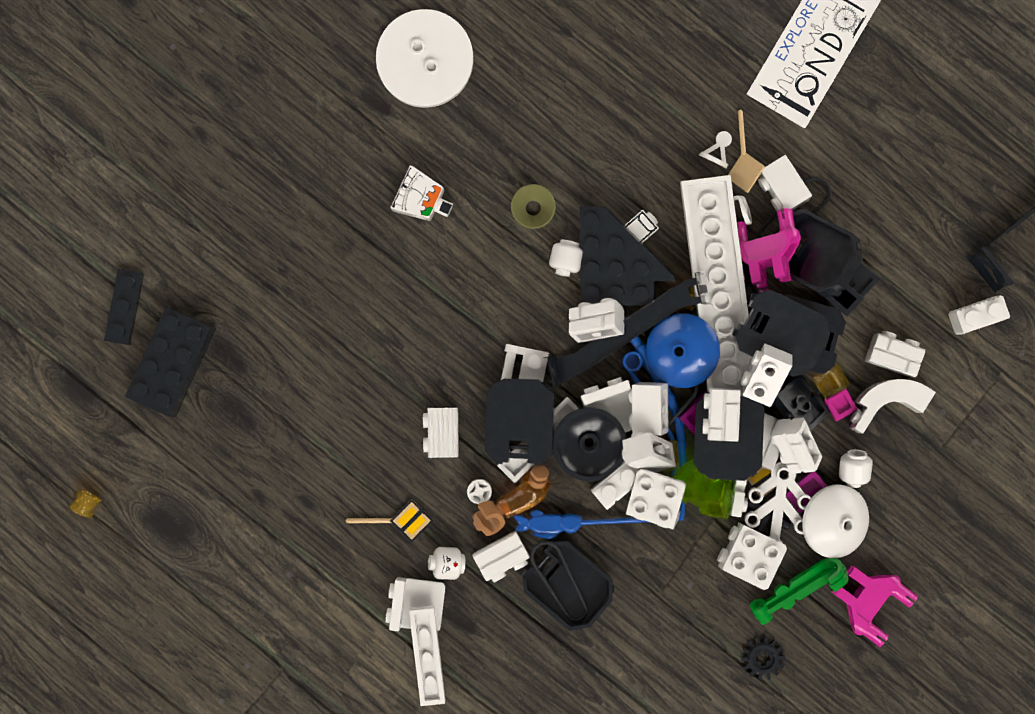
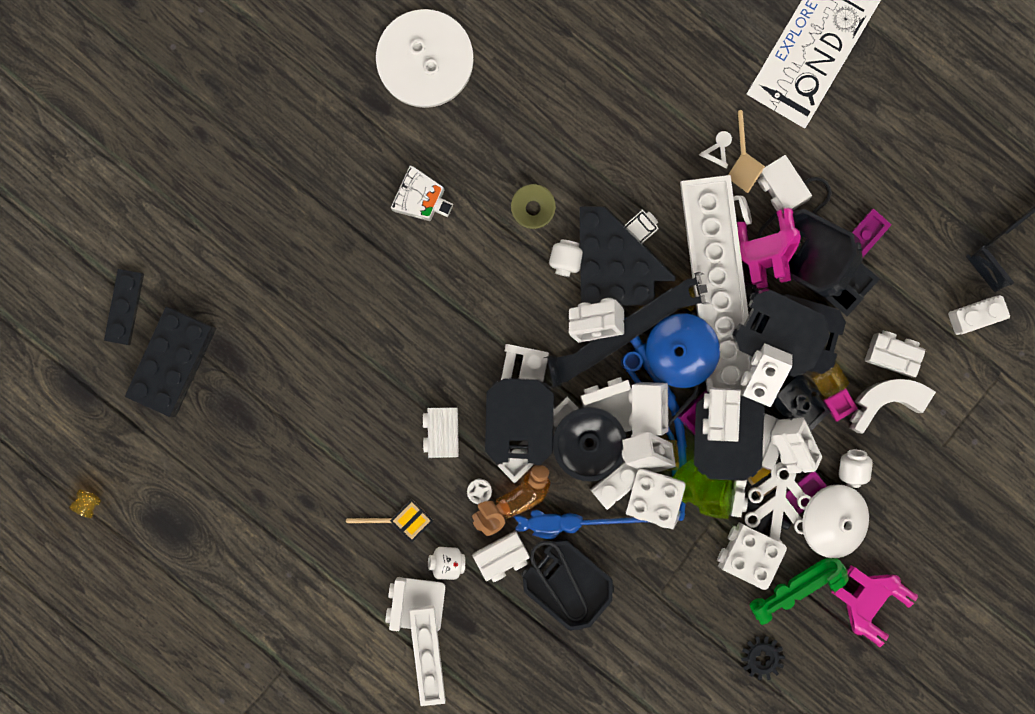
(871, 230): none -> magenta plate

